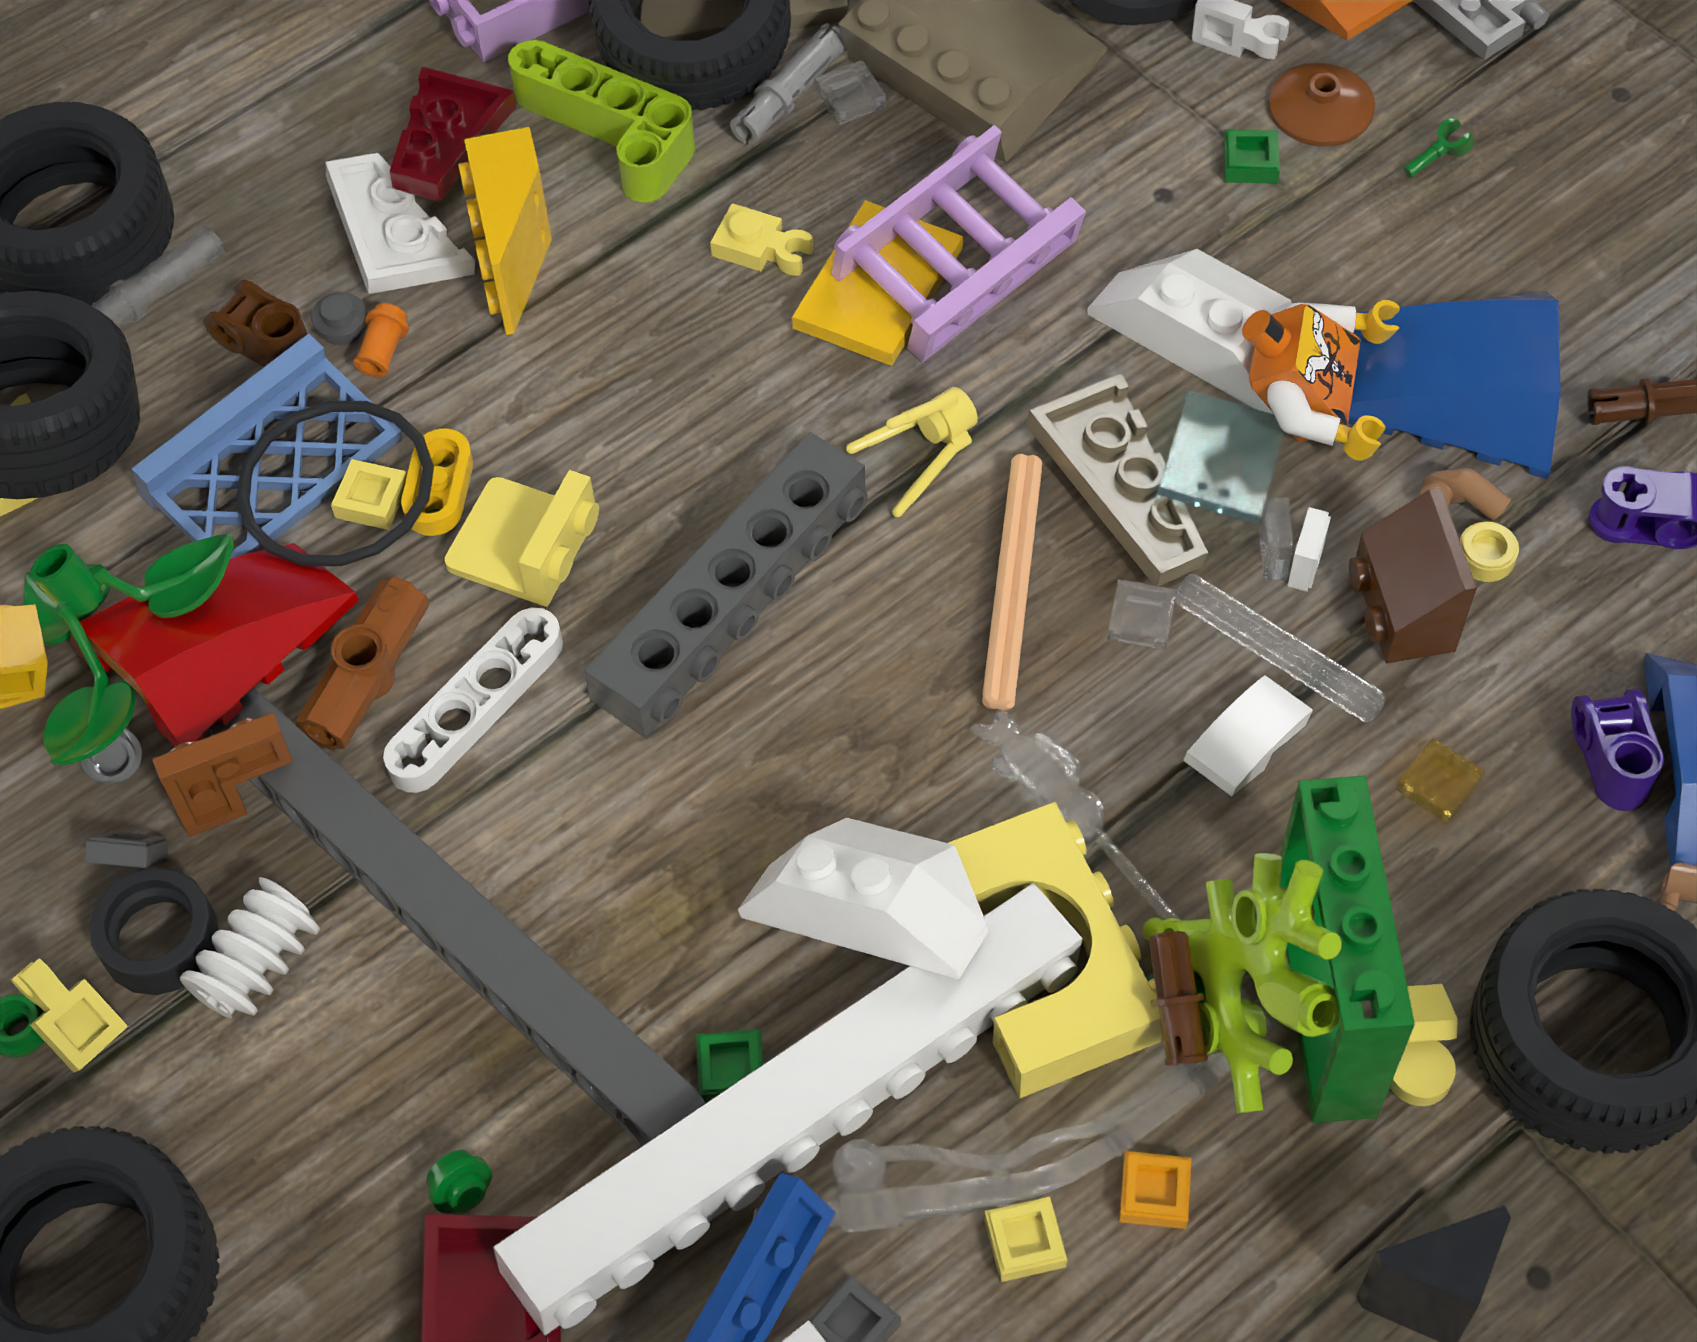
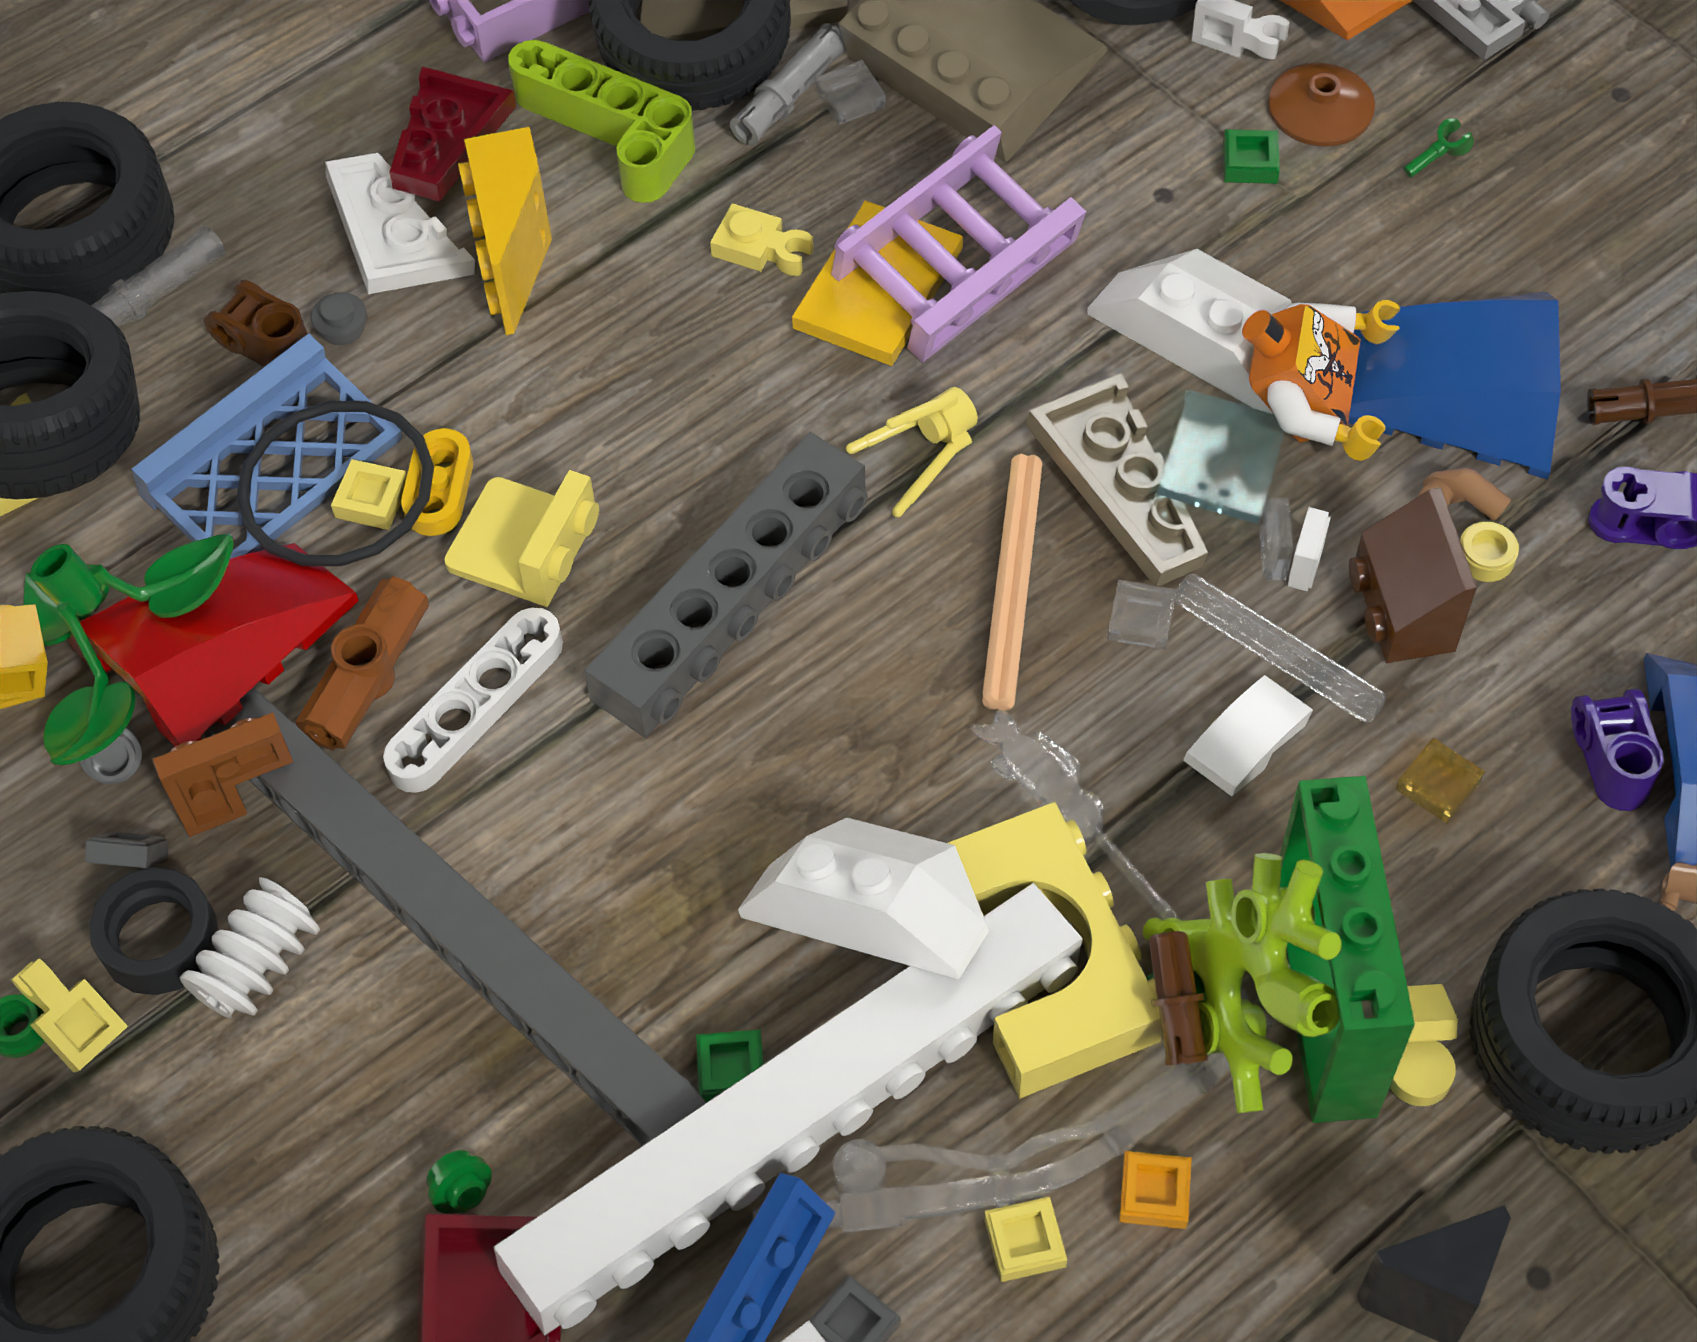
(385, 328): orange pin -> none

